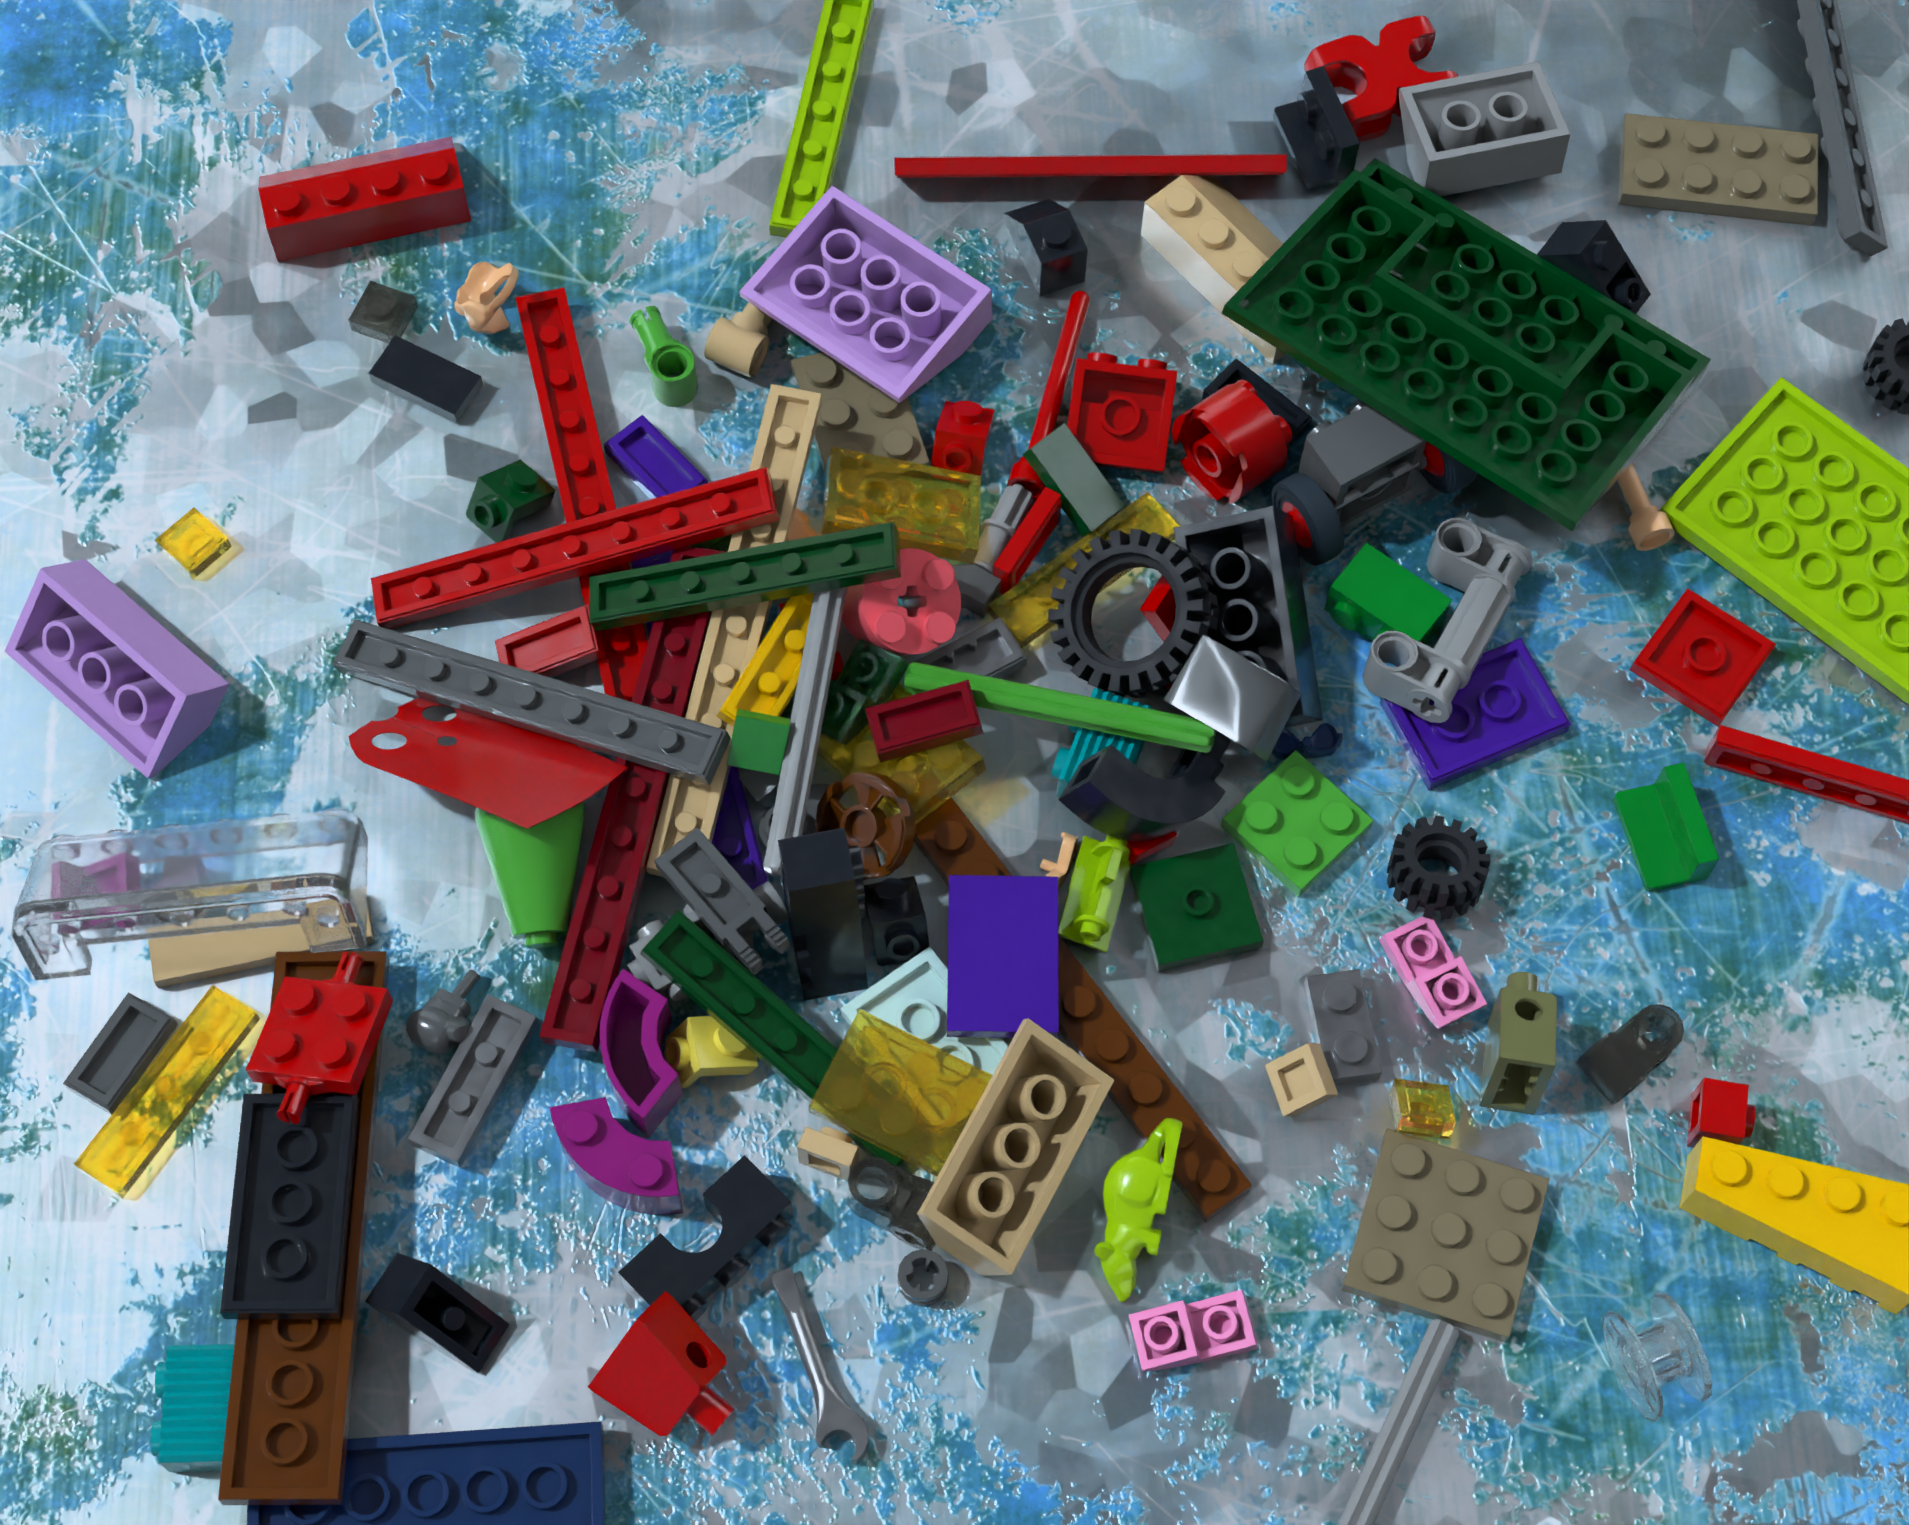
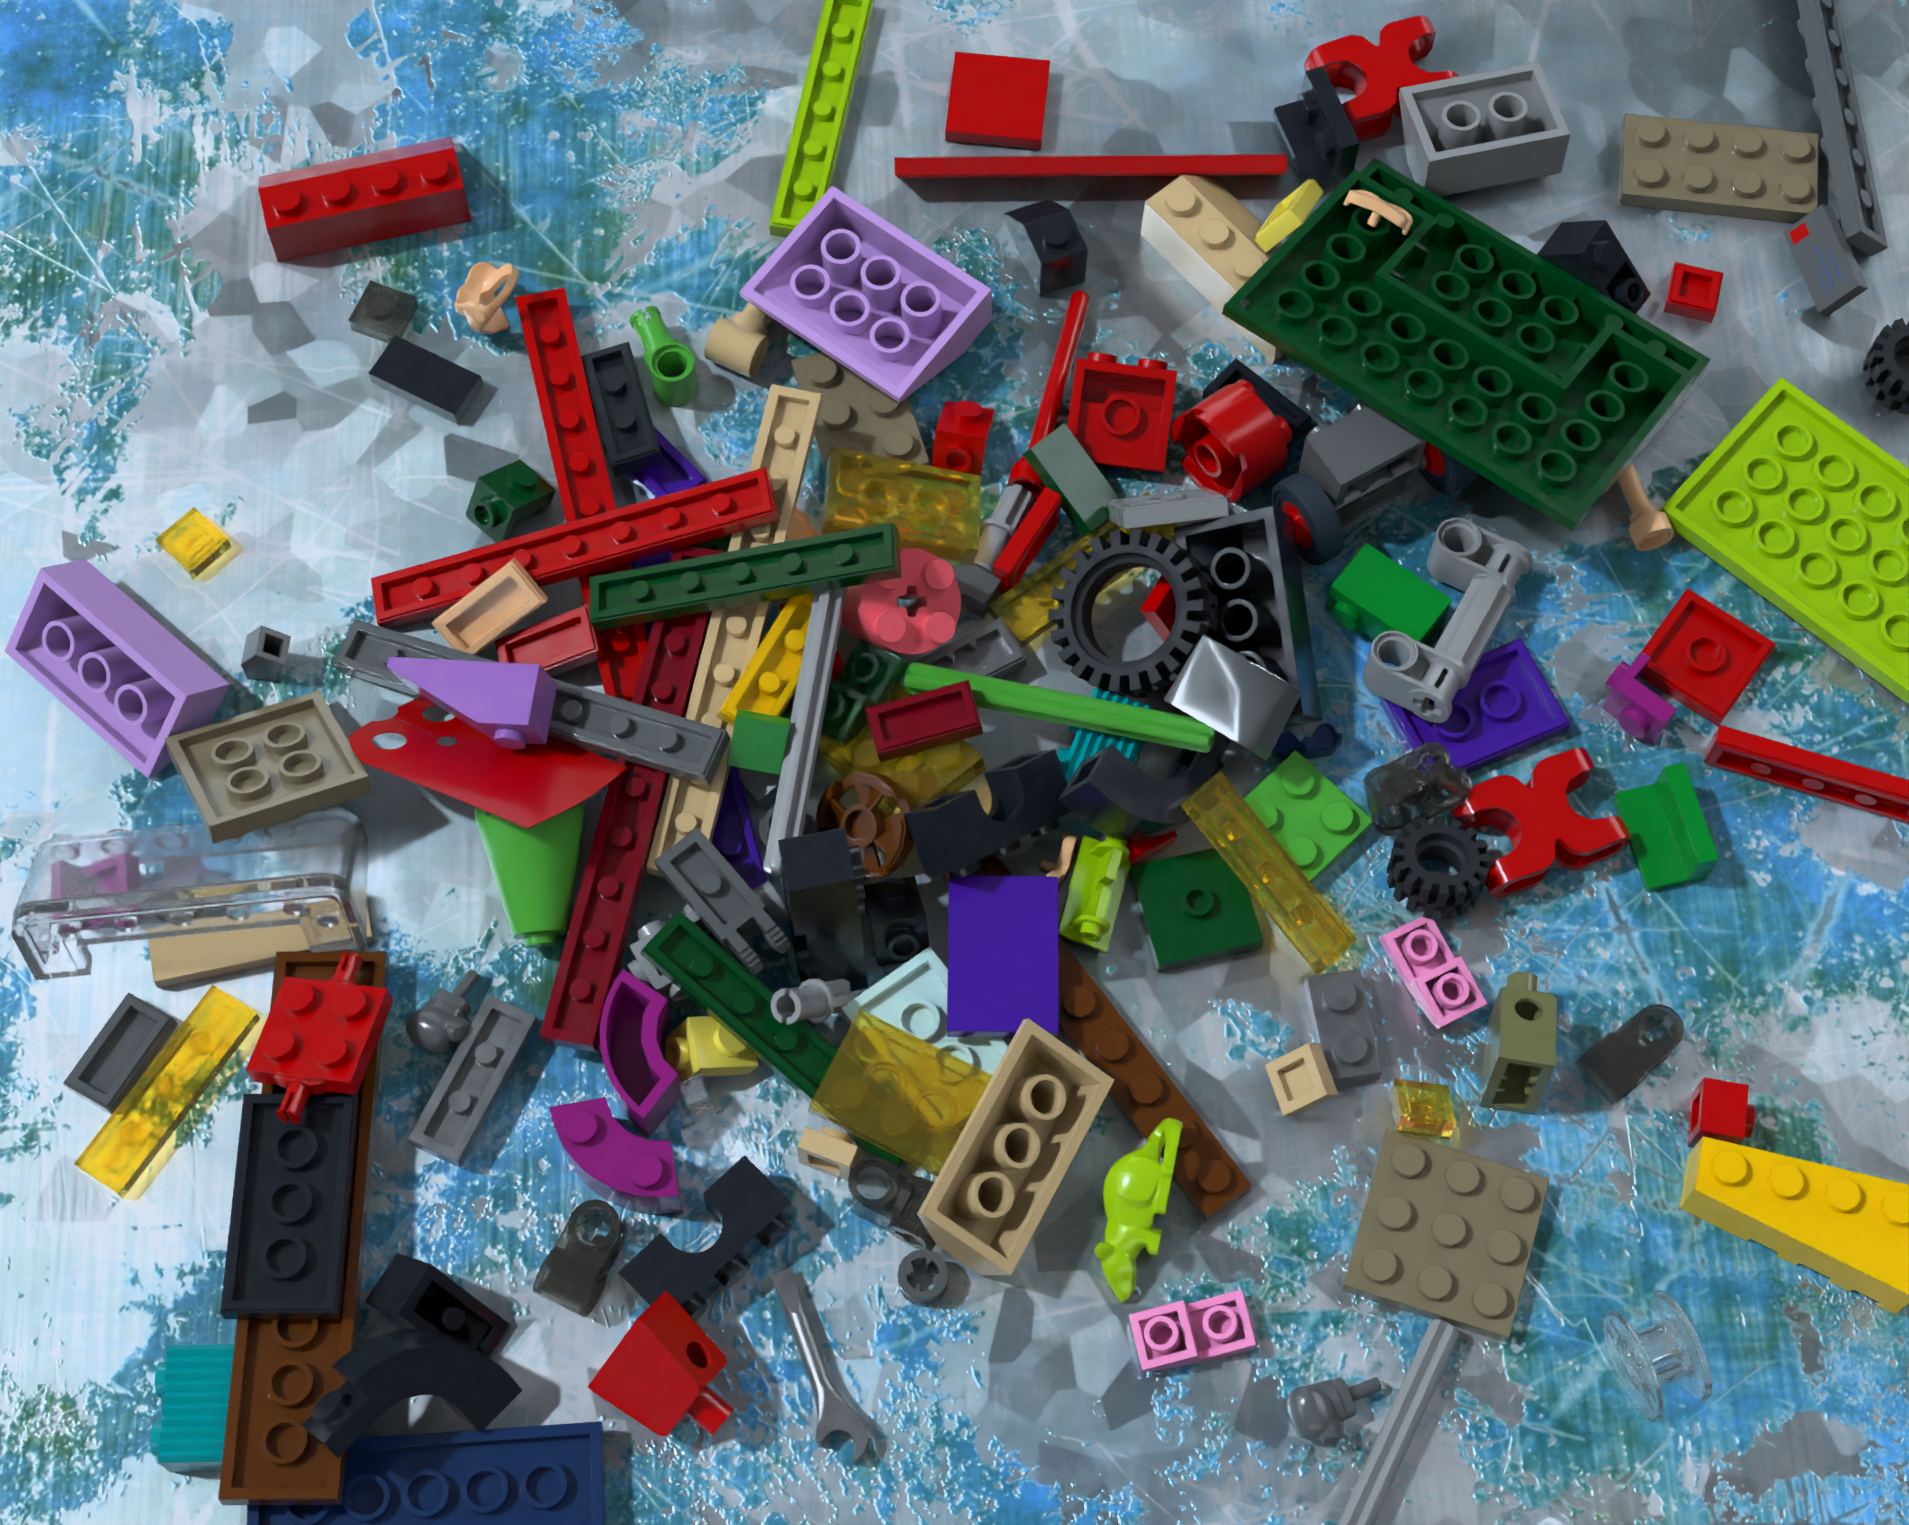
(265, 654): none -> dark grey piece
(267, 766): none -> dark tan plate
(404, 1367): none -> black arch
(490, 609): none -> light nougat tile
(496, 698): none -> medium lavender slope
(578, 1267): none -> clear smoke piece
(622, 409): none -> black tile
(714, 1136): none -> clear plate
(811, 1001): none -> light grey axle
(957, 832): none -> black arch
(997, 100): none -> red tile
(1167, 508): none -> light grey tile
(1268, 872): none -> clear yellow tile
(1288, 214): none -> light yellow tile
(1323, 1406): none -> dark grey piece
(1380, 208): none -> light nougat piece
(1413, 787): none -> clear smoke piece
(1541, 823): none -> red piece
(1634, 705): none -> magenta bracket
(1693, 292): none -> red tile
(1825, 260): none -> dark grey tile

